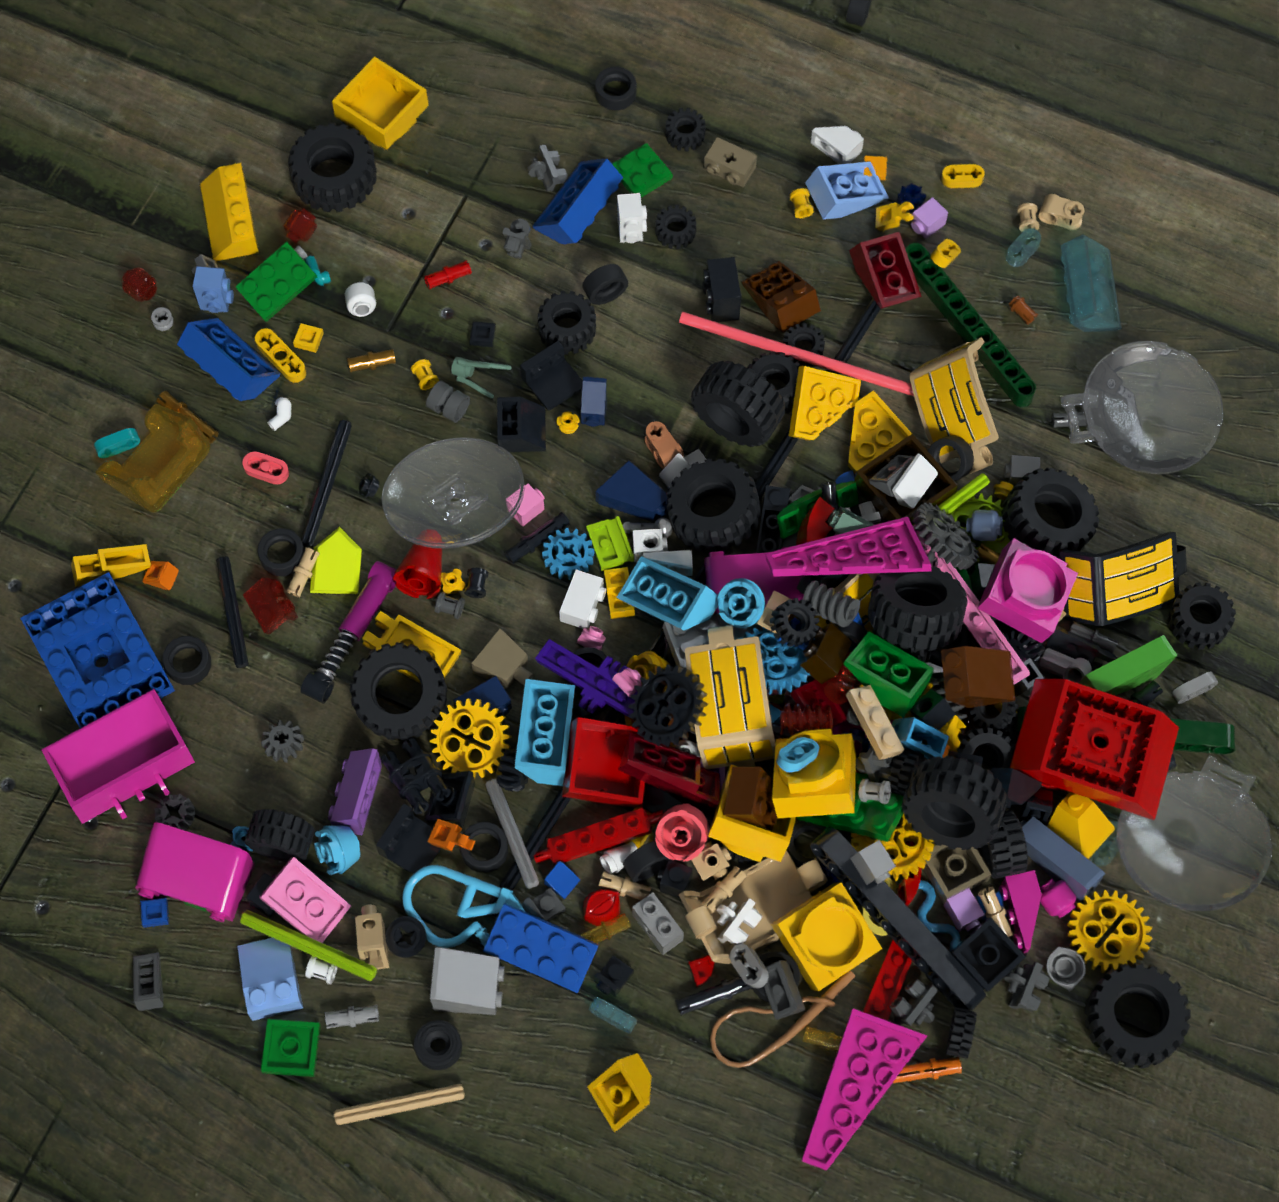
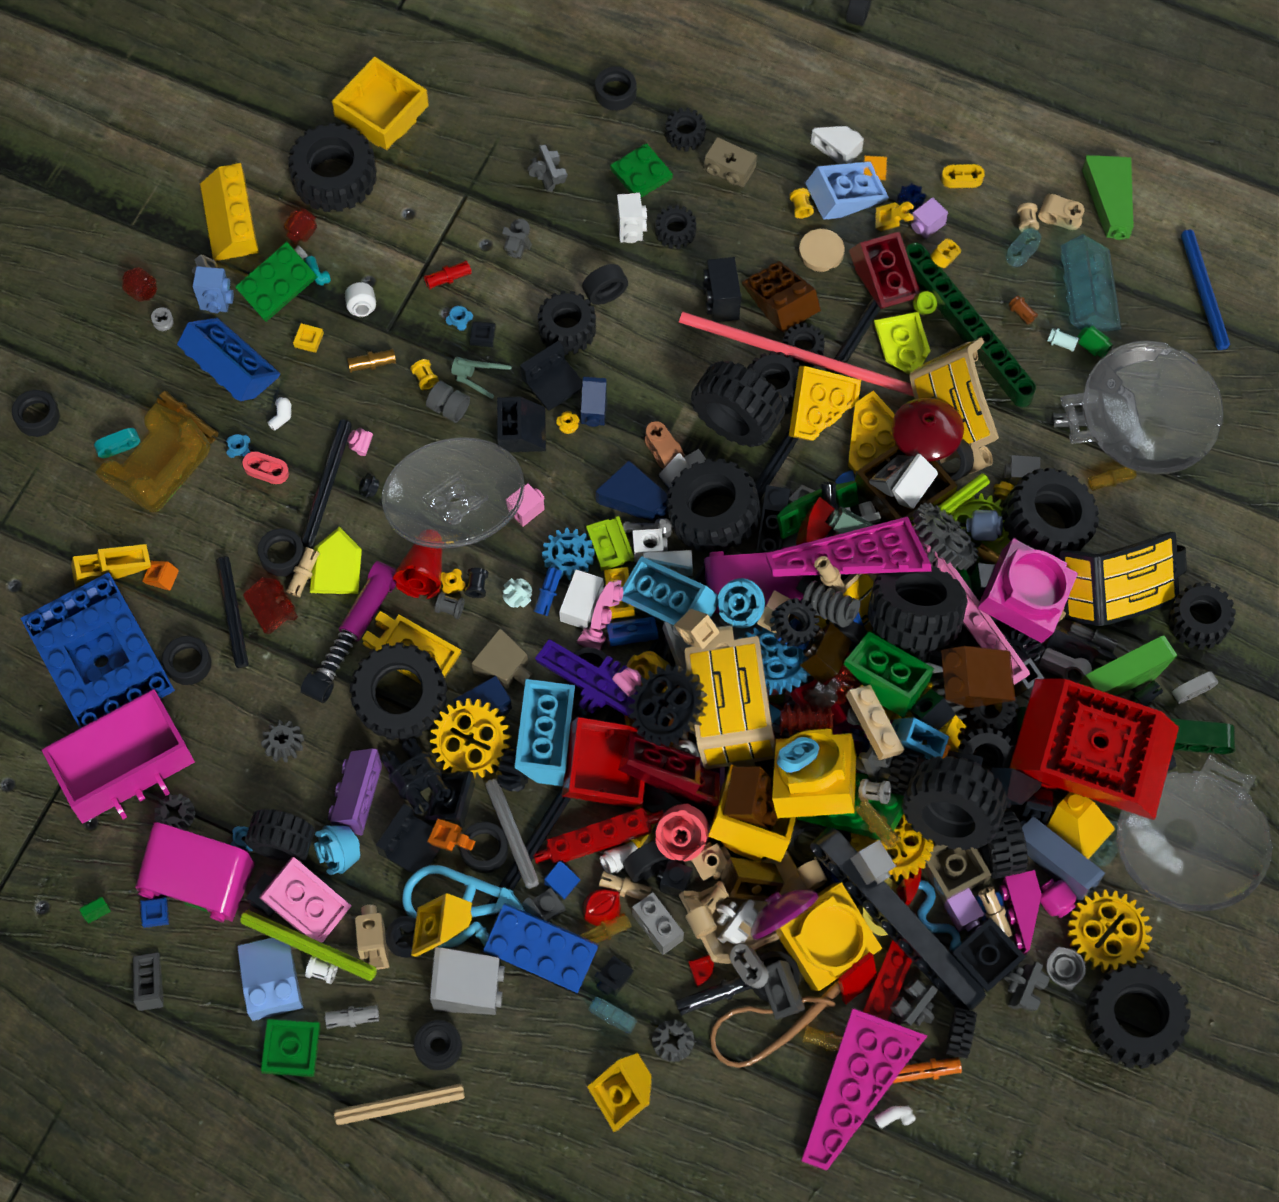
(33, 397): none -> black tyre
(95, 910): none -> green tile
(235, 440): none -> dark azure plate
(281, 365): yellow beam -> none
(359, 441): none -> bright pink plate
(440, 922): none -> yellow slope
(459, 311): none -> dark azure plate
(517, 593): none -> light aqua gear
(532, 541): black pin -> none
(548, 591): none -> blue axle
(579, 201): blue slope -> none
(609, 597): none -> bright pink slope
(632, 631): none -> blue plate
(668, 1051): none -> dark grey gear
(697, 628): none -> tan brick
(751, 879): none -> dark brown brick
(781, 910): none -> magenta dish
(821, 250): none -> tan tile
(823, 694): none -> clear smoke plate
(829, 575): none -> tan pin
(857, 978): none -> red piece
(878, 824): none -> clear yellow pin
(894, 1113): none -> white arm
(903, 341): none -> neon yellow tile
(925, 303): none -> lime tile
(930, 439): none -> dark red dish
(1062, 339): none -> light aqua pin
(1095, 341): none -> green brick
(1111, 190): none -> bright green slope
(1111, 478): none -> clear yellow axle
(1205, 289): none -> blue axle

